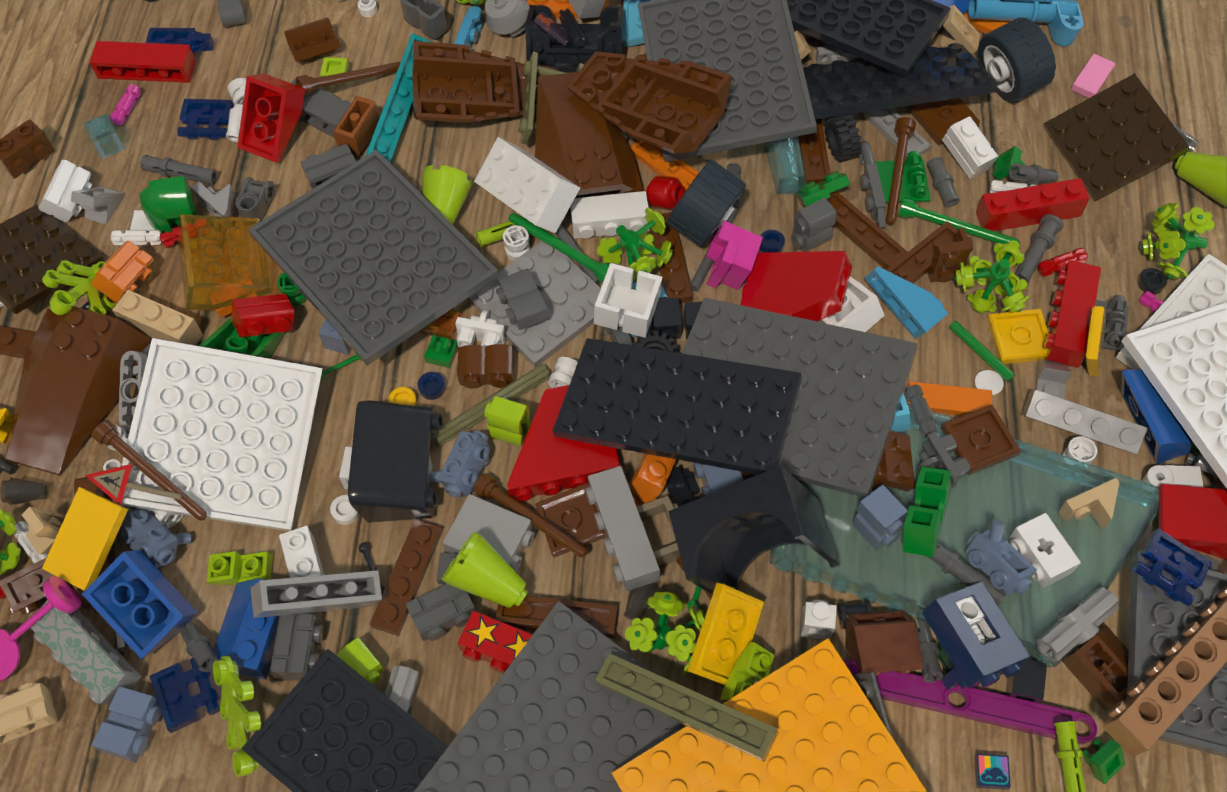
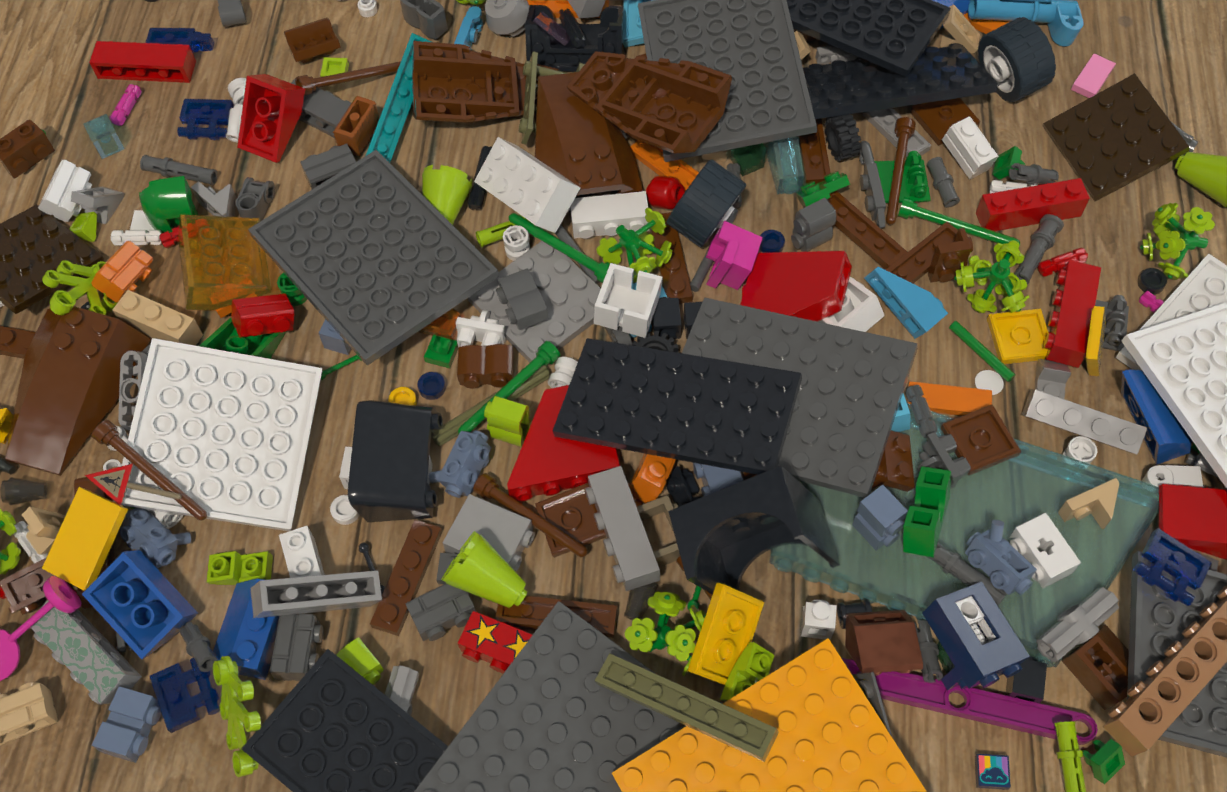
(85, 226): none -> lime slope
(477, 192): none -> black axle
(546, 355): none -> green piece
(749, 158): none -> clear green panel

